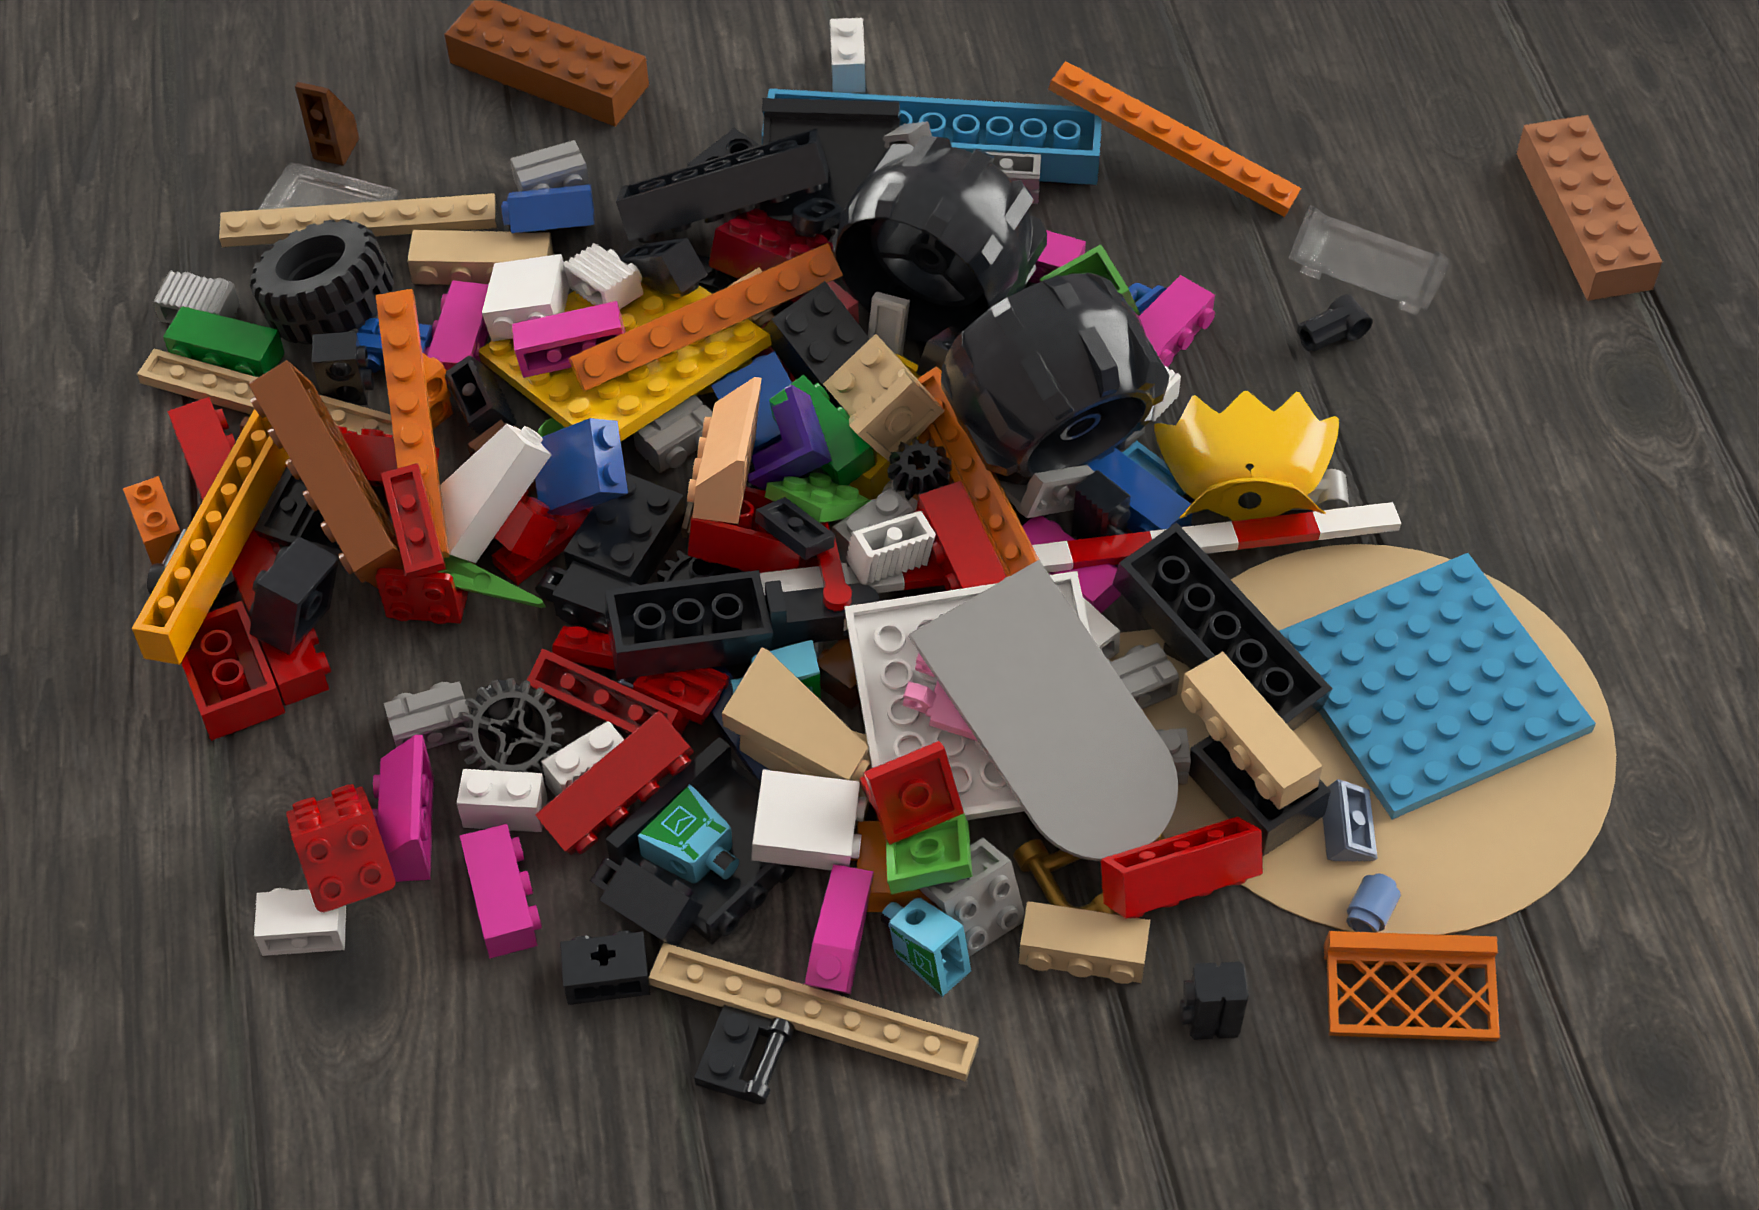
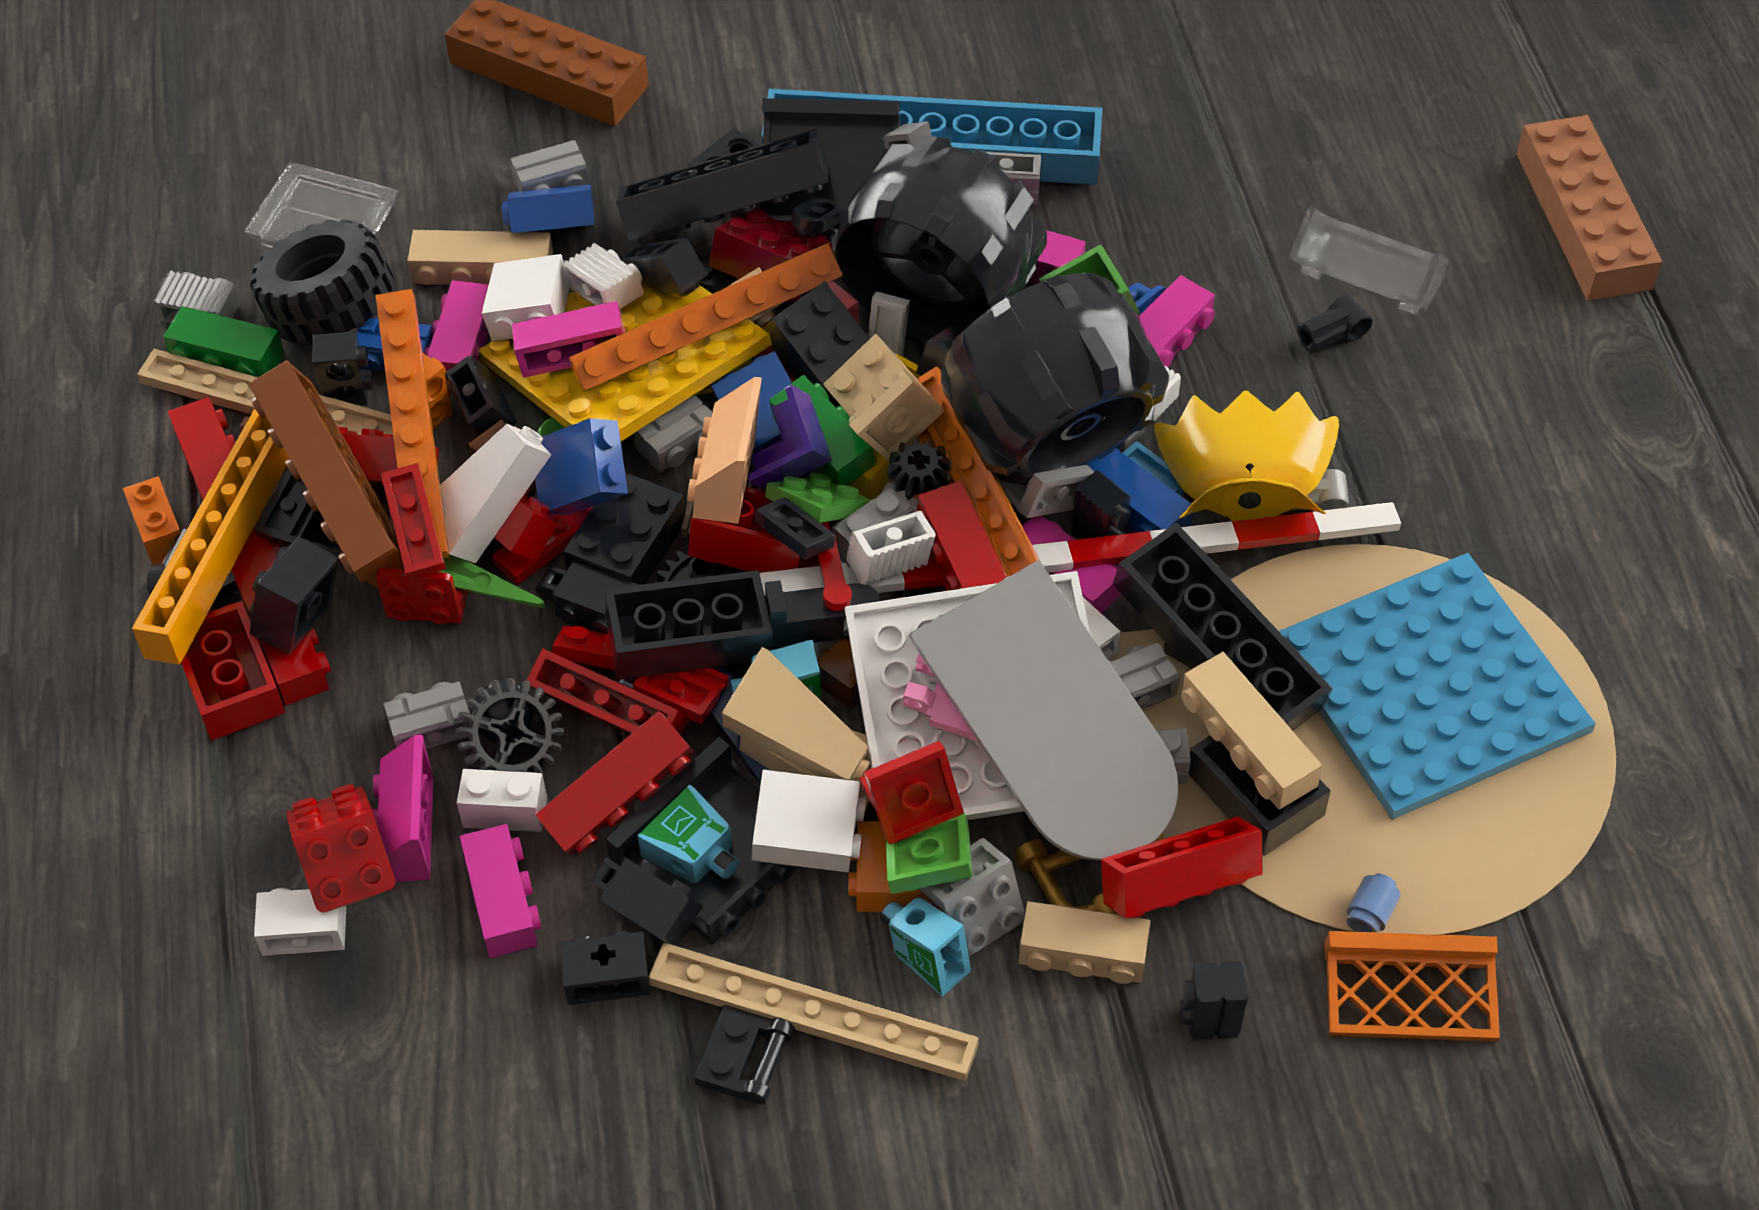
(328, 124): reddish brown slope -> none
(380, 217): tan plate -> none
(579, 756): white brick -> none
(839, 930): dark pink slope -> none
(847, 55): white brick -> none
(1174, 138): orange plate -> none
(1349, 823): sand blue slope -> none

